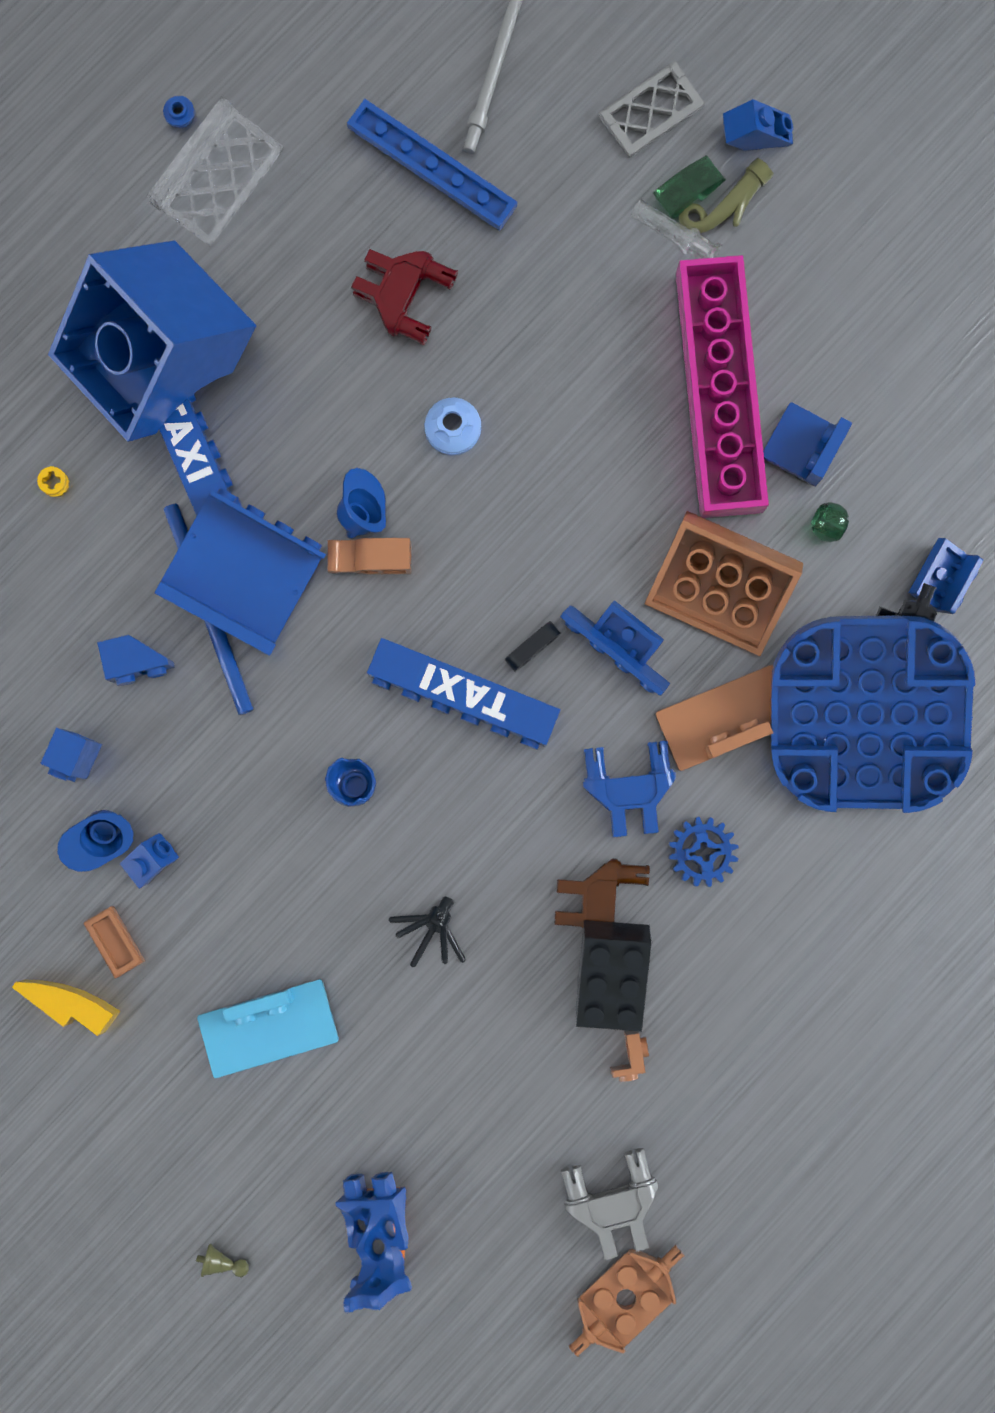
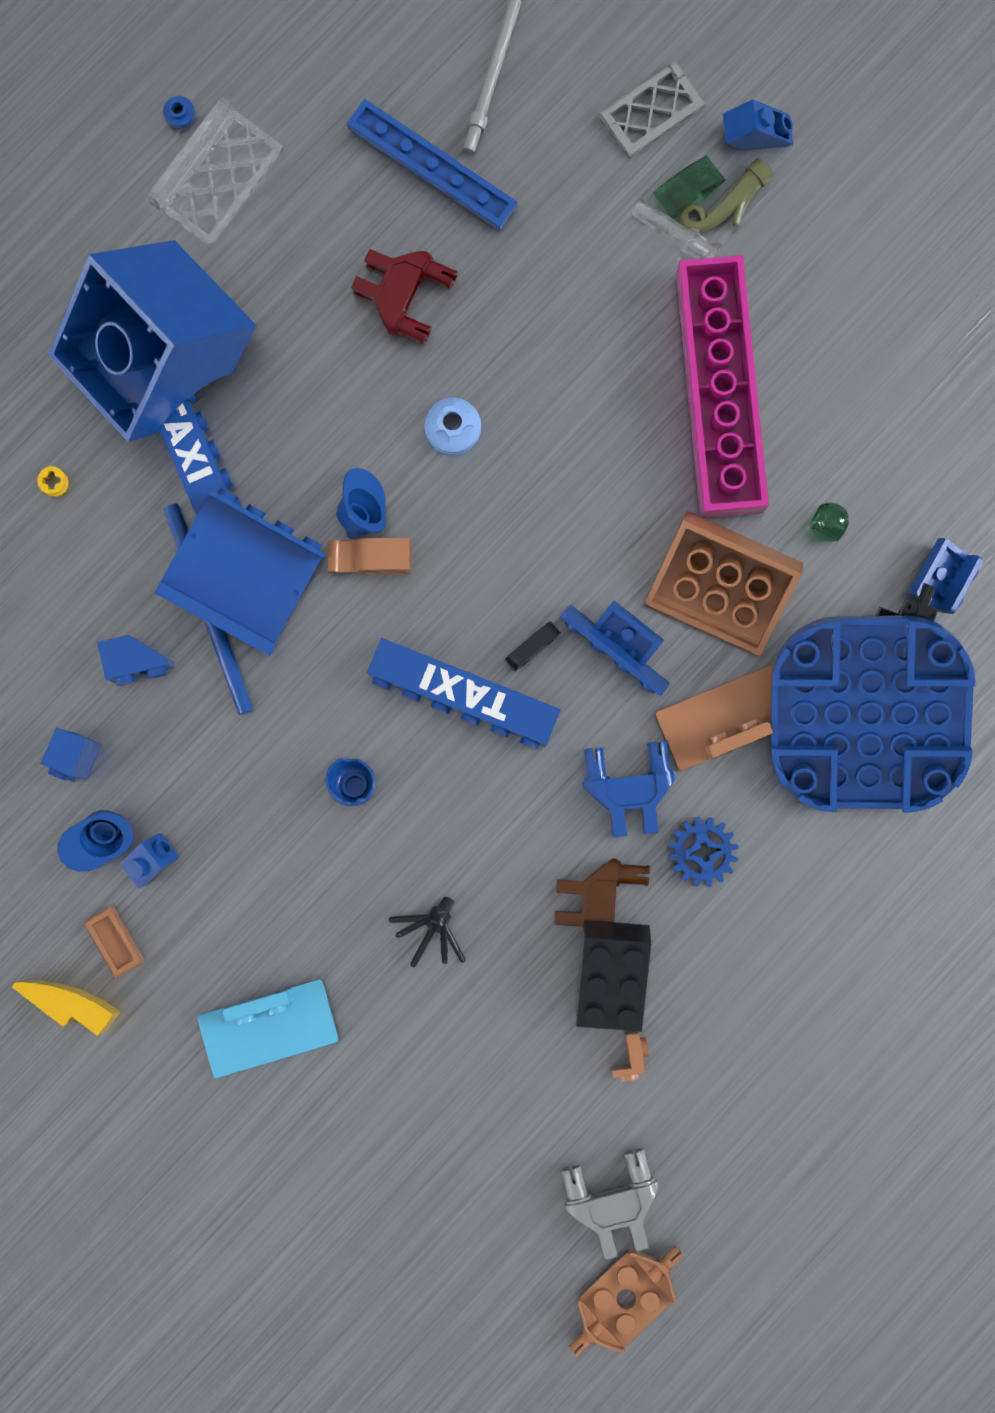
(217, 1262): olive piece -> none
(384, 1219): blue hips -> none
(805, 443): blue bracket -> none

